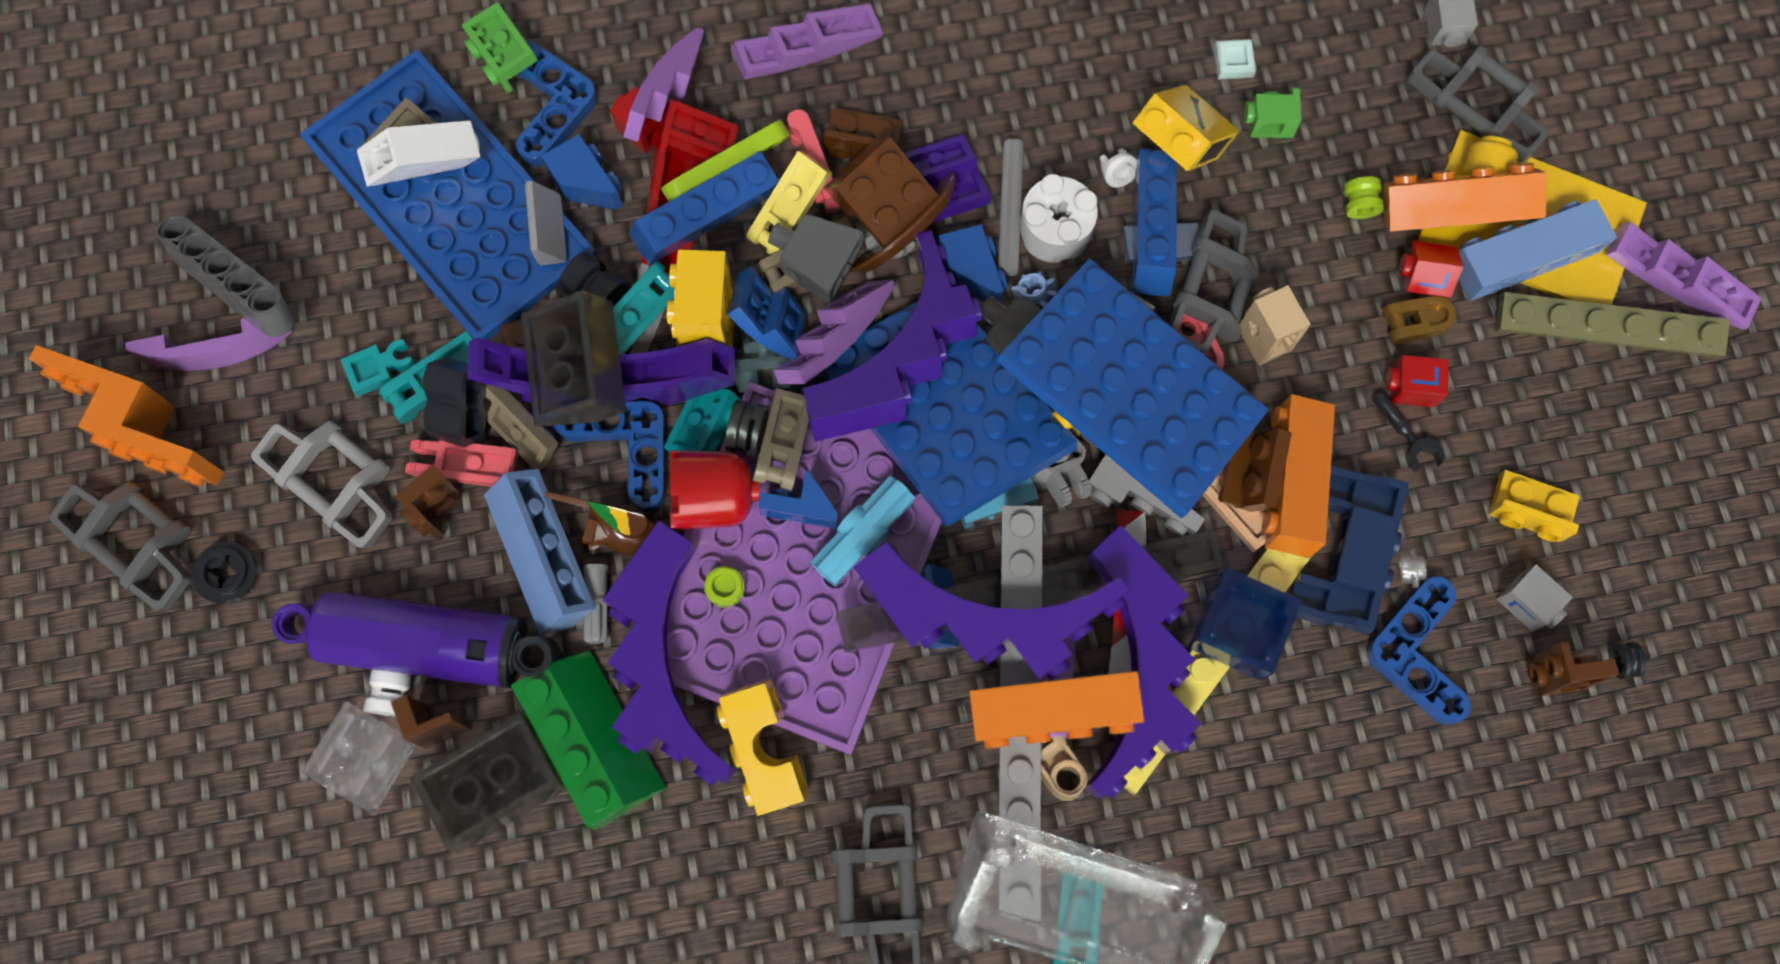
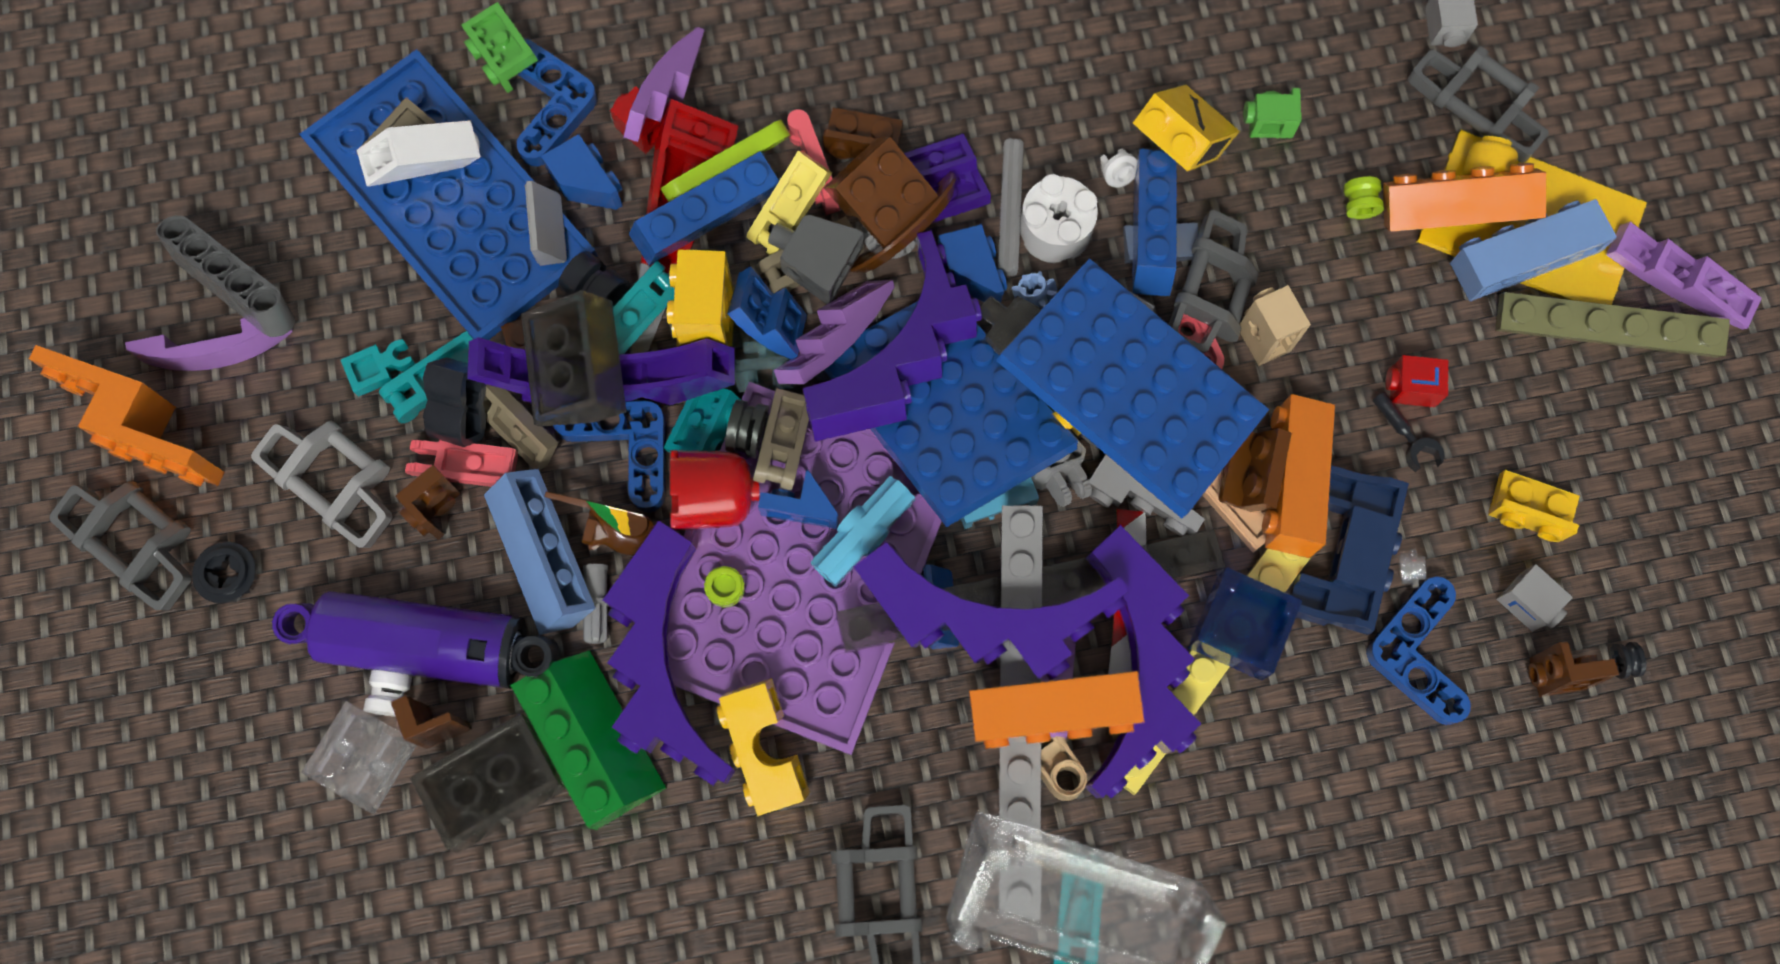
(804, 43): medium lavender slope -> none
(1234, 59): light aqua tile -> none
(1431, 268): red brick -> none
(1431, 317): pearl gold plate -> none

